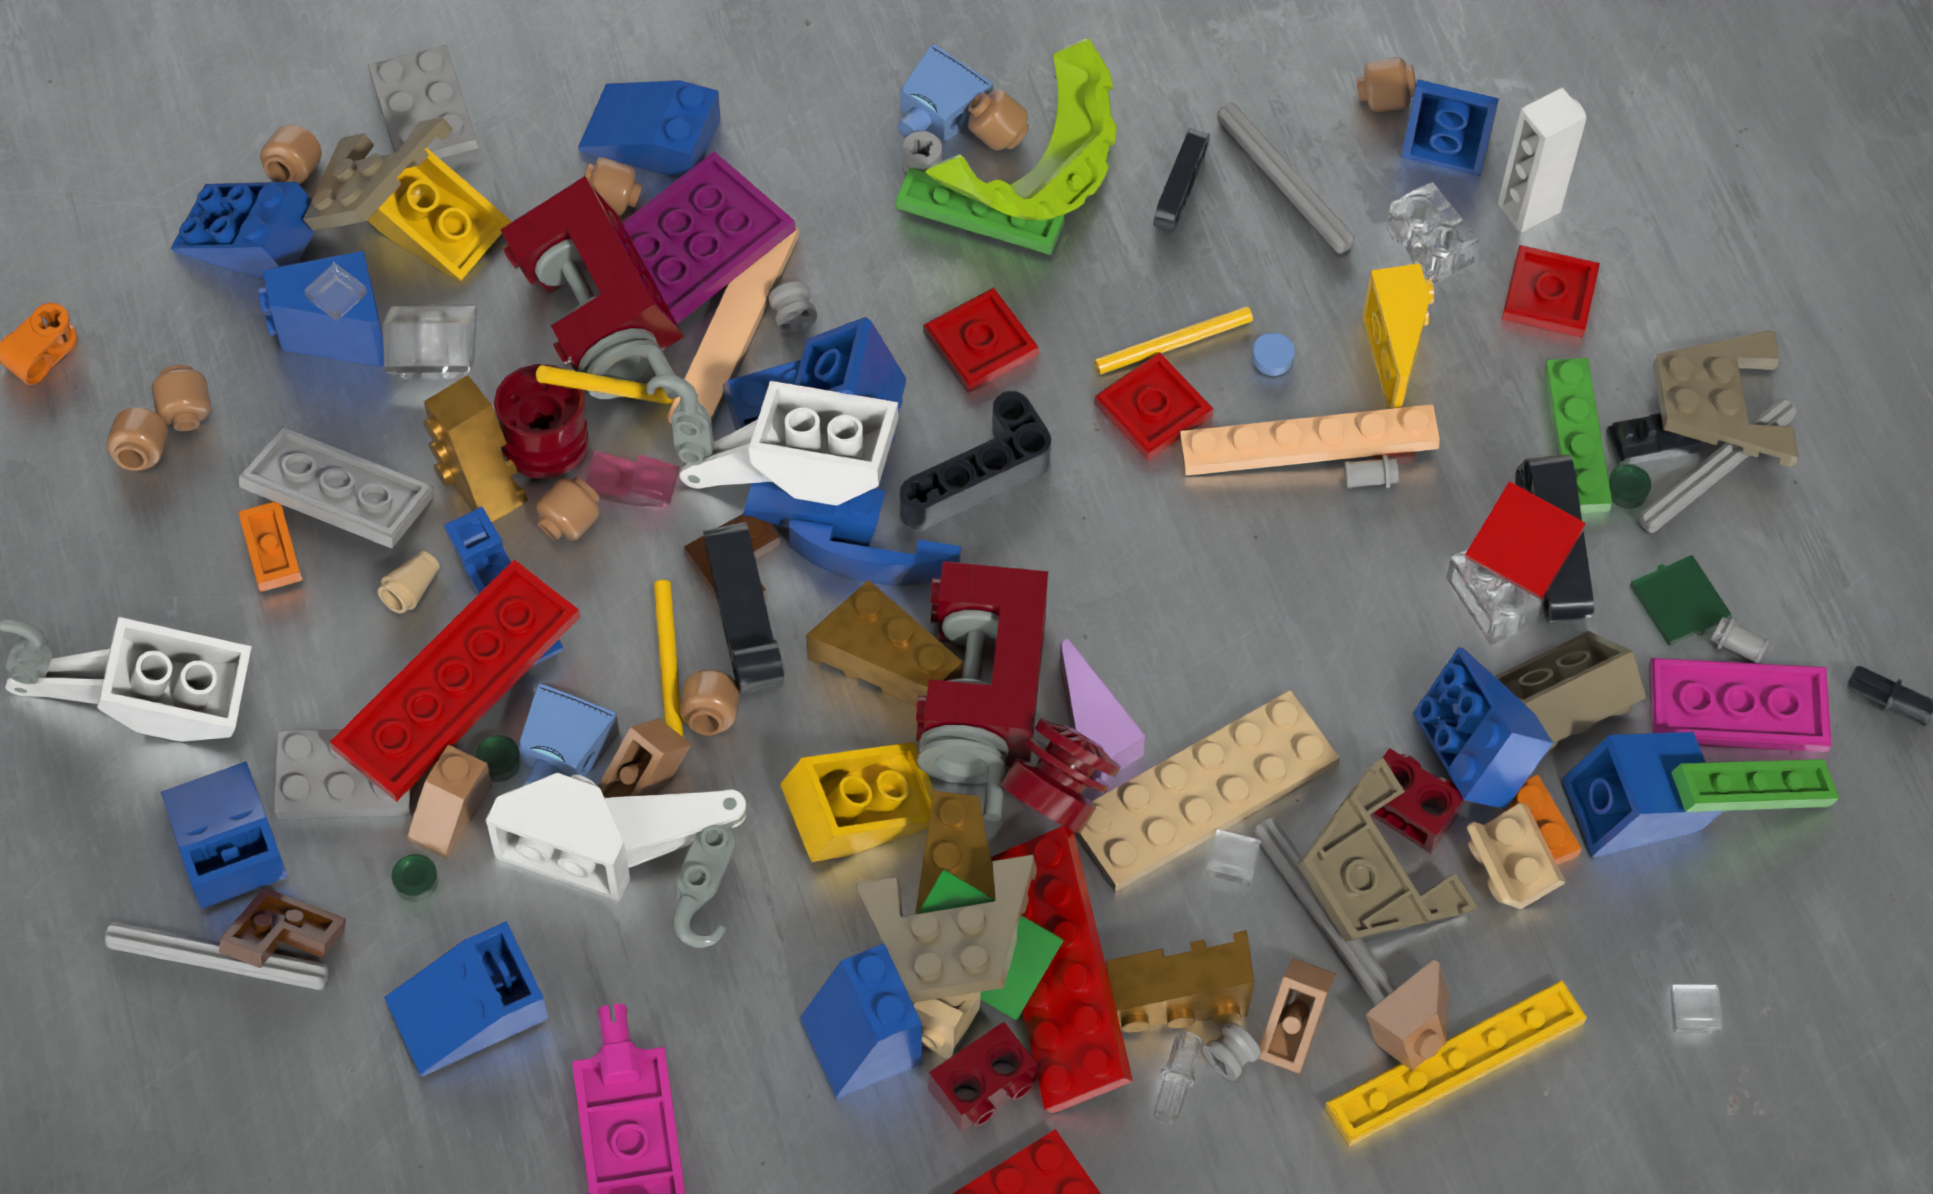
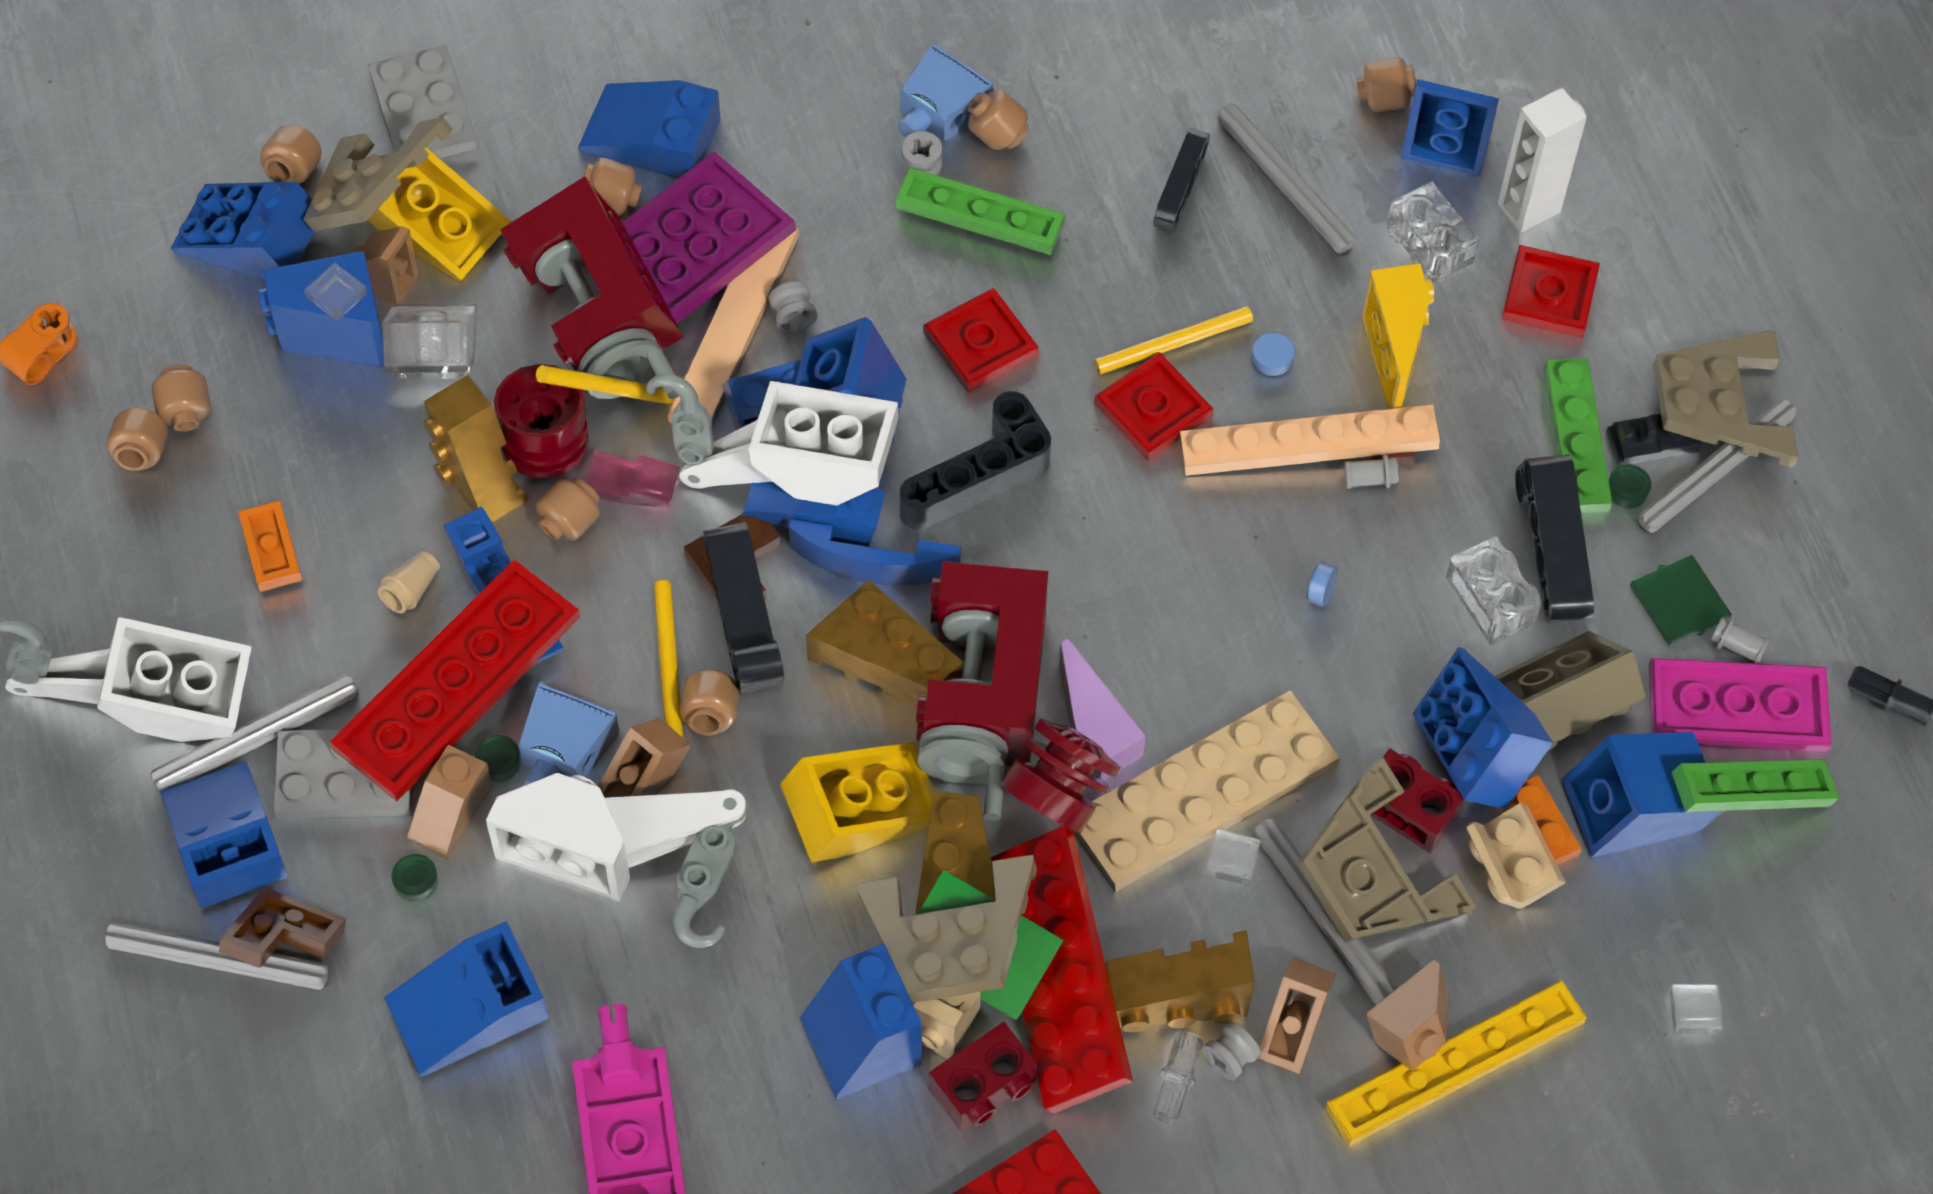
(255, 733): none -> light grey axle
(336, 487): light grey tile -> none
(390, 263): none -> medium nougat slope
(1074, 157): lime windscreen -> none
(1322, 584): none -> medium blue tile
(1525, 540): red tile -> none

